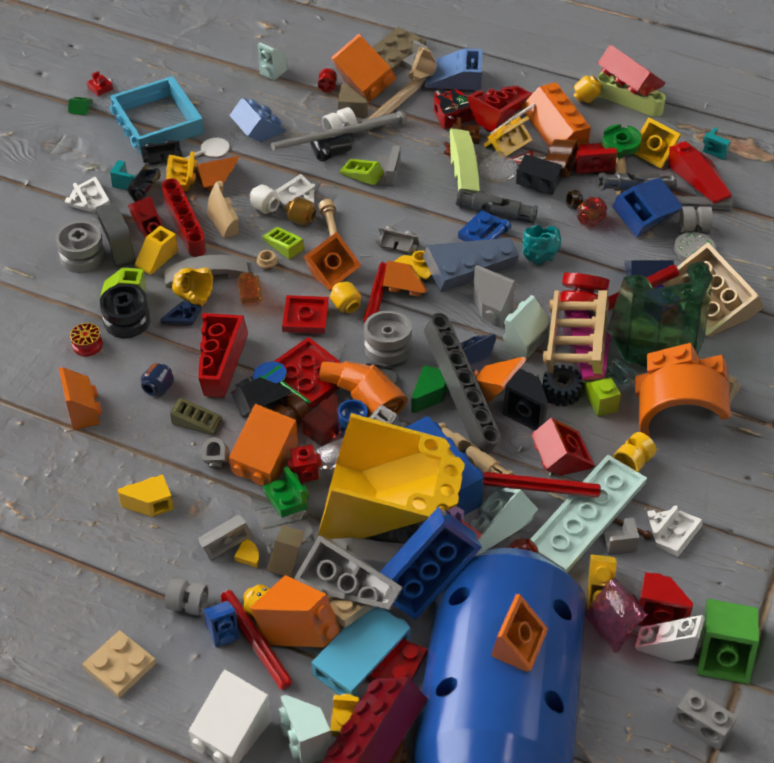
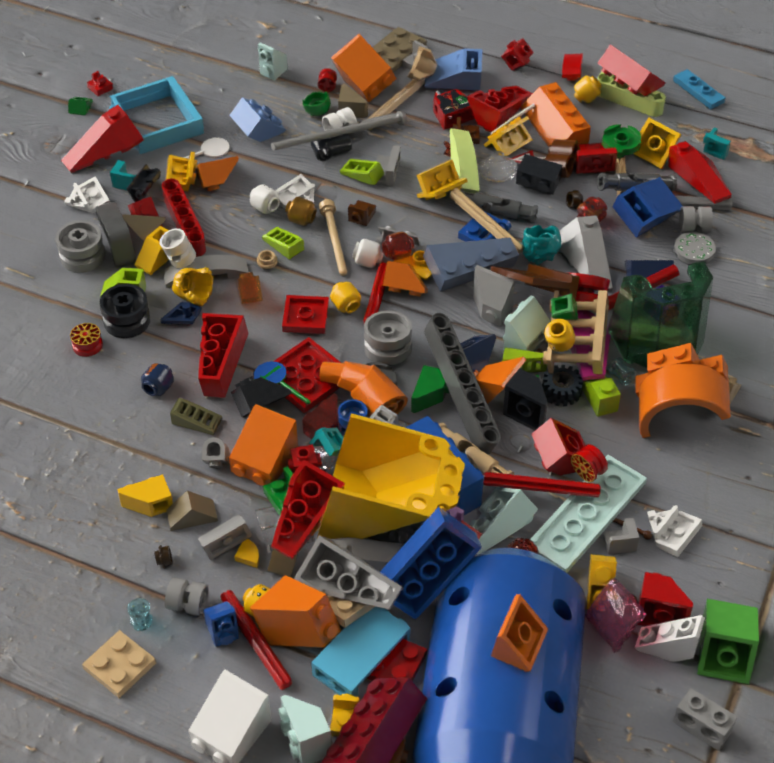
(80, 399): orange slope -> none
(107, 136): none -> red wedge
(140, 614): none -> clear light blue bush
(143, 224): none -> dark tan slope
(152, 152): black hinge -> none
(163, 556): none -> dark brown plate
(177, 248): none -> white wheel
(191, 511): none -> dark tan slope
(222, 213): tan slope -> none
(293, 407): reddish brown wheel -> none
(303, 508): none -> red wedge
(317, 103): none -> green hair
(328, 438): none -> teal bracket
(331, 261): orange slope -> none
(361, 212): none -> reddish brown bracket
(367, 253): none -> white head
(397, 246): none -> clear red head
(439, 180): none -> yellow bracket
(483, 218): none -> tan axle
(517, 54): none -> red brick
(530, 364): none -> lime slope
(543, 278): none -> reddish brown fence
(559, 335): none -> yellow head
(564, 307): none -> green slope
(572, 66): none -> red slope
(585, 247): none -> light grey wedge
(590, 462): none -> red wheel
(636, 451): yellow wheel -> none
(699, 89): none -> dark azure plate
(731, 297): tan slope -> none

